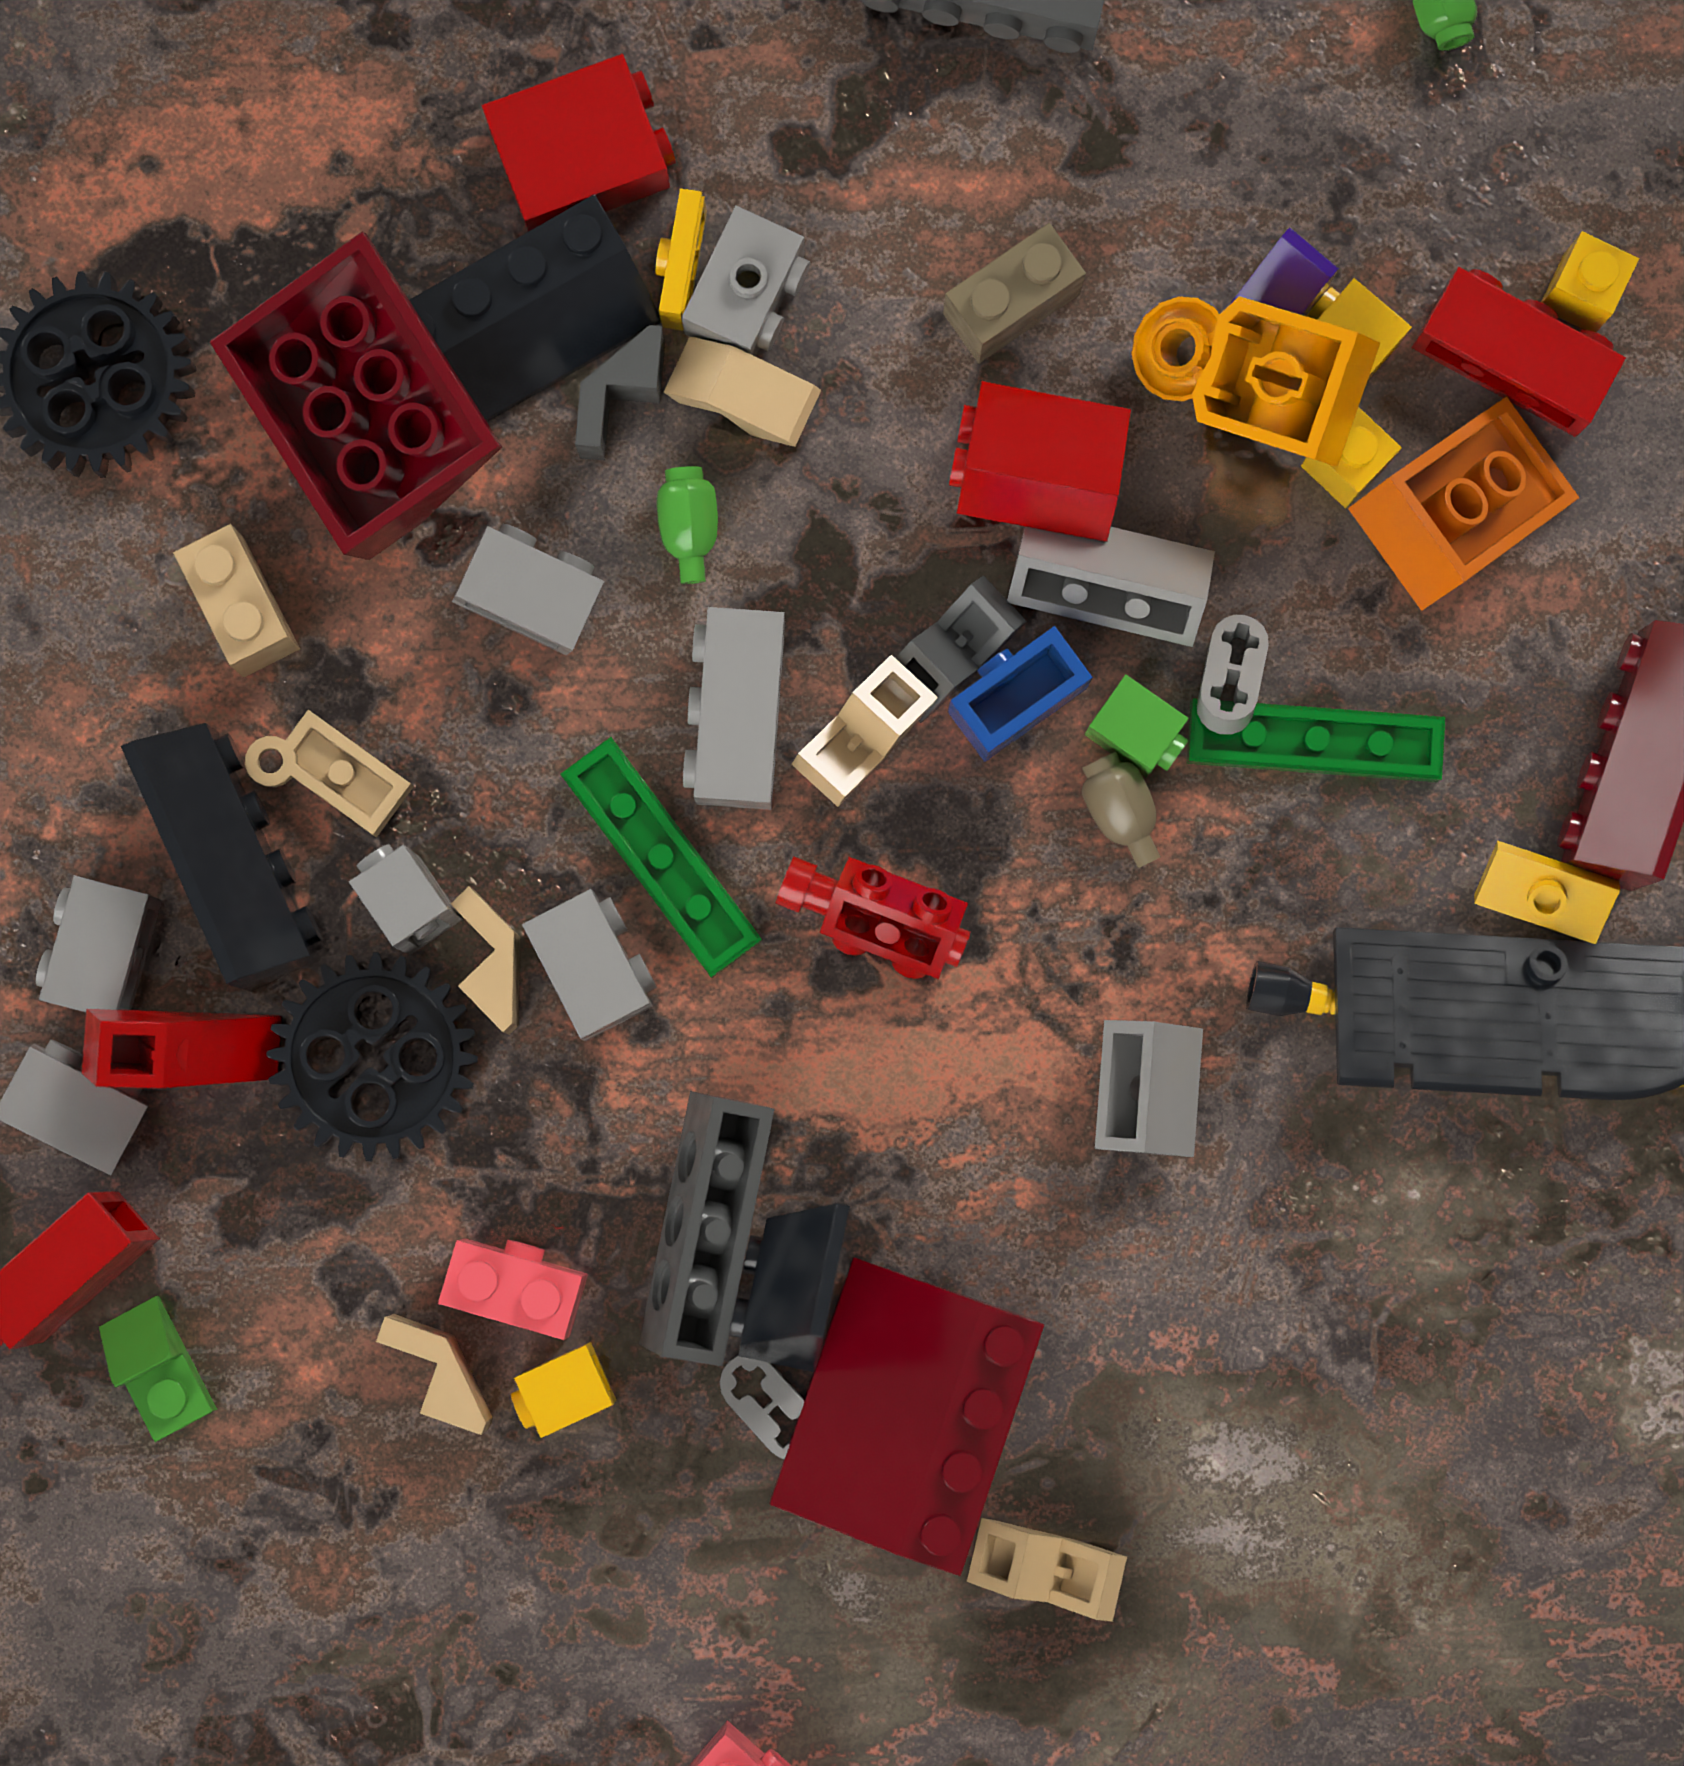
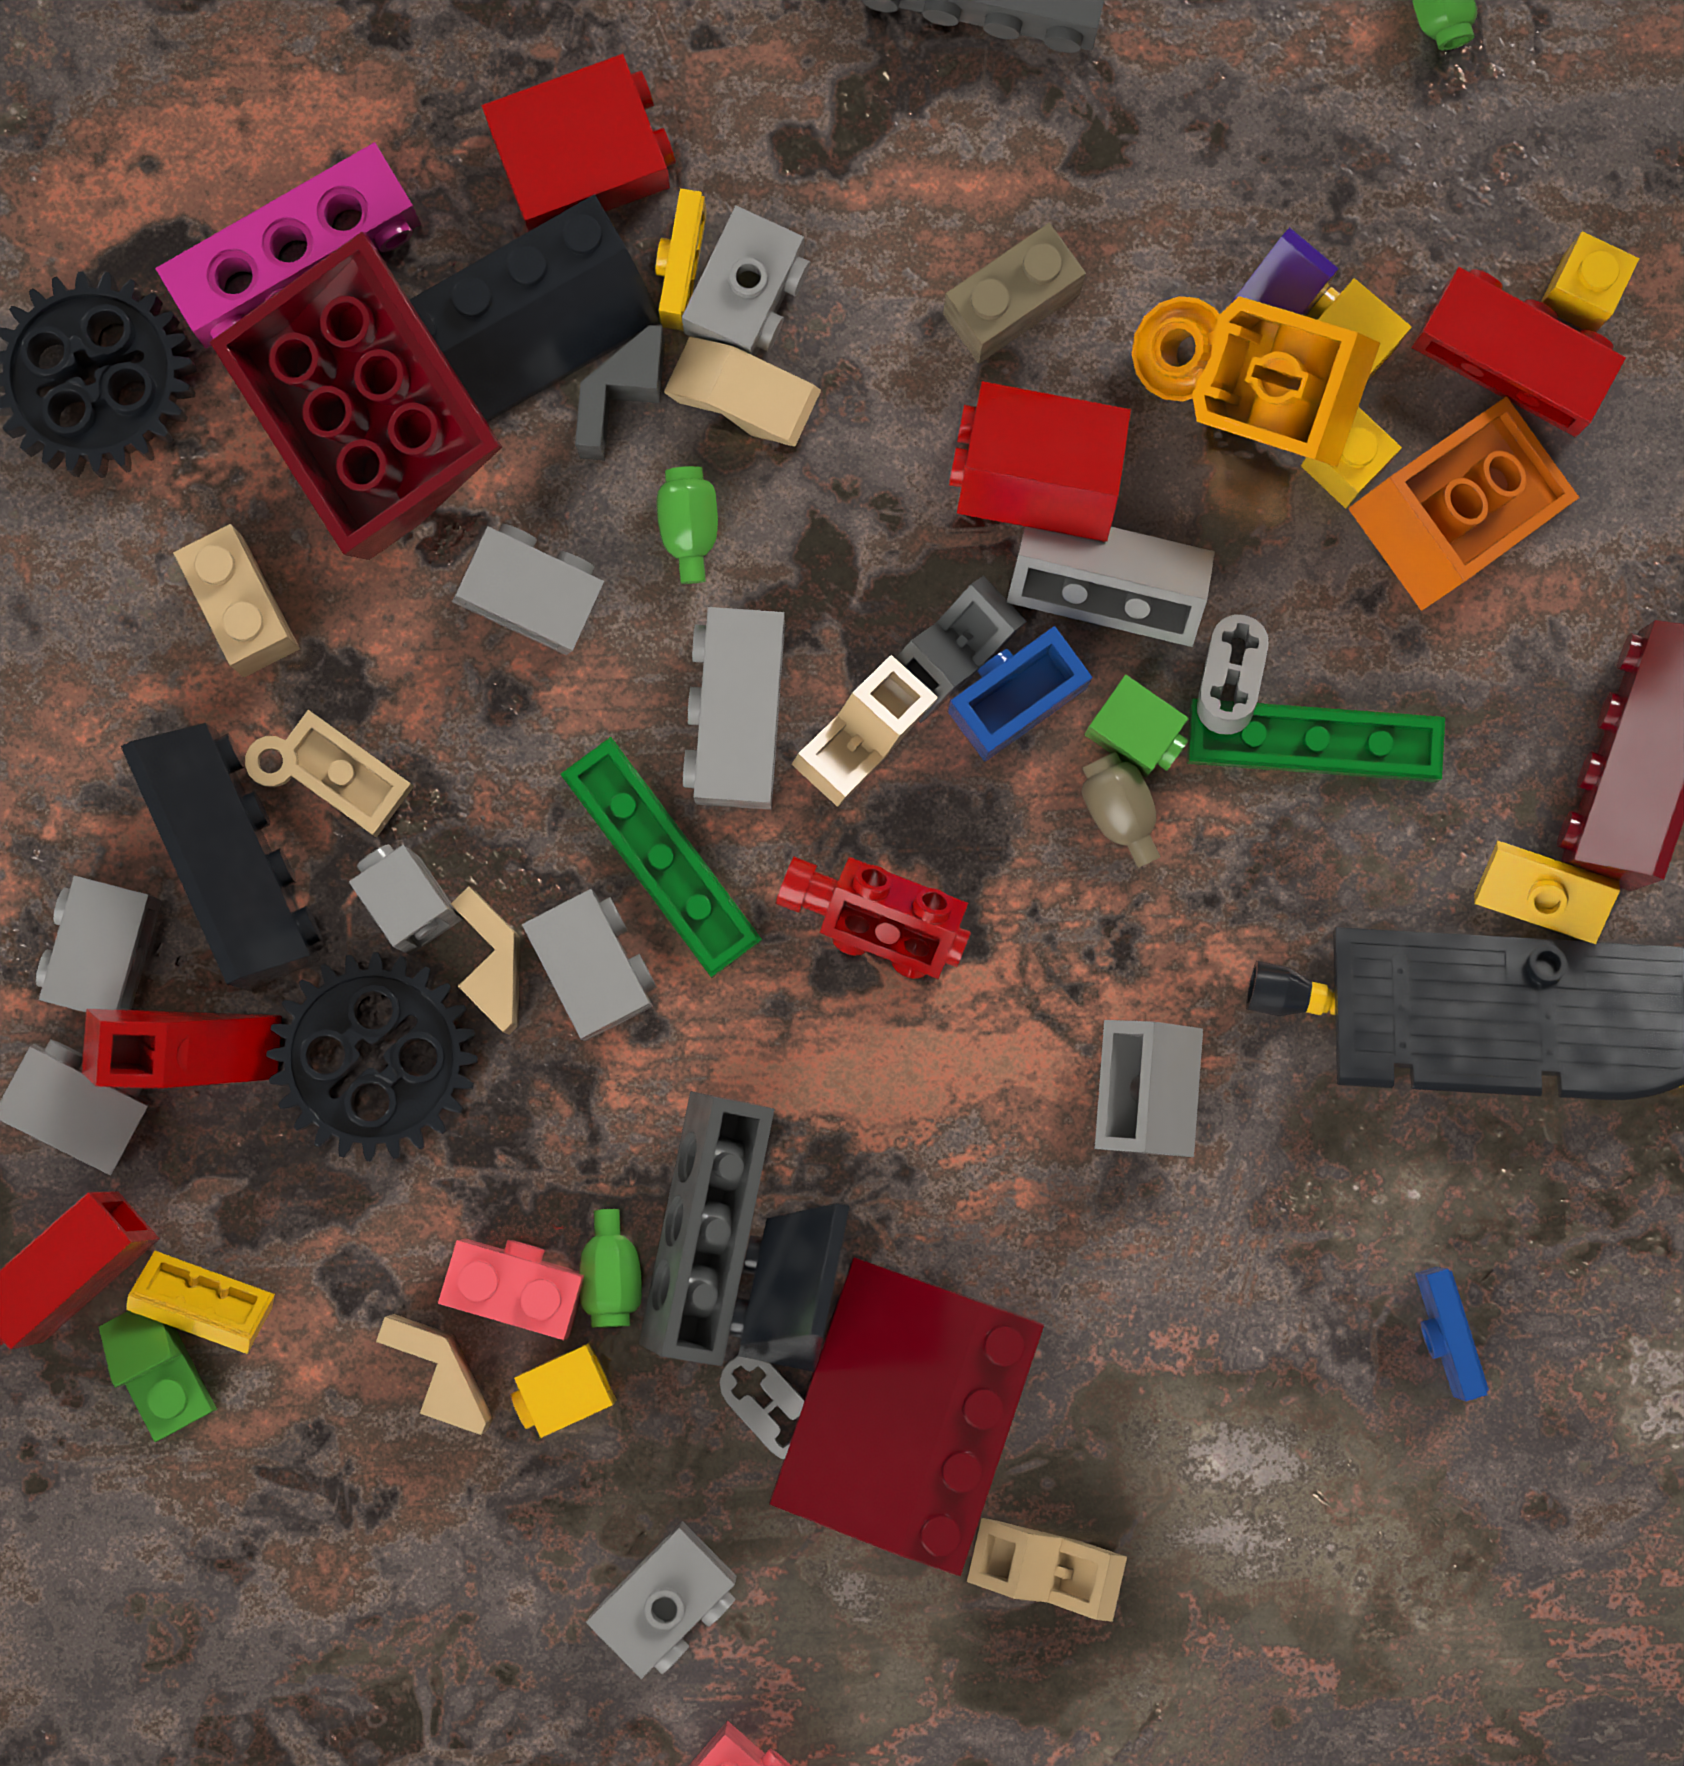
(200, 1302): none -> yellow plate
(303, 214): none -> dark pink brick
(610, 1273): none -> bright green plant
(663, 1602): none -> light grey brick
(1449, 1334): none -> blue plate

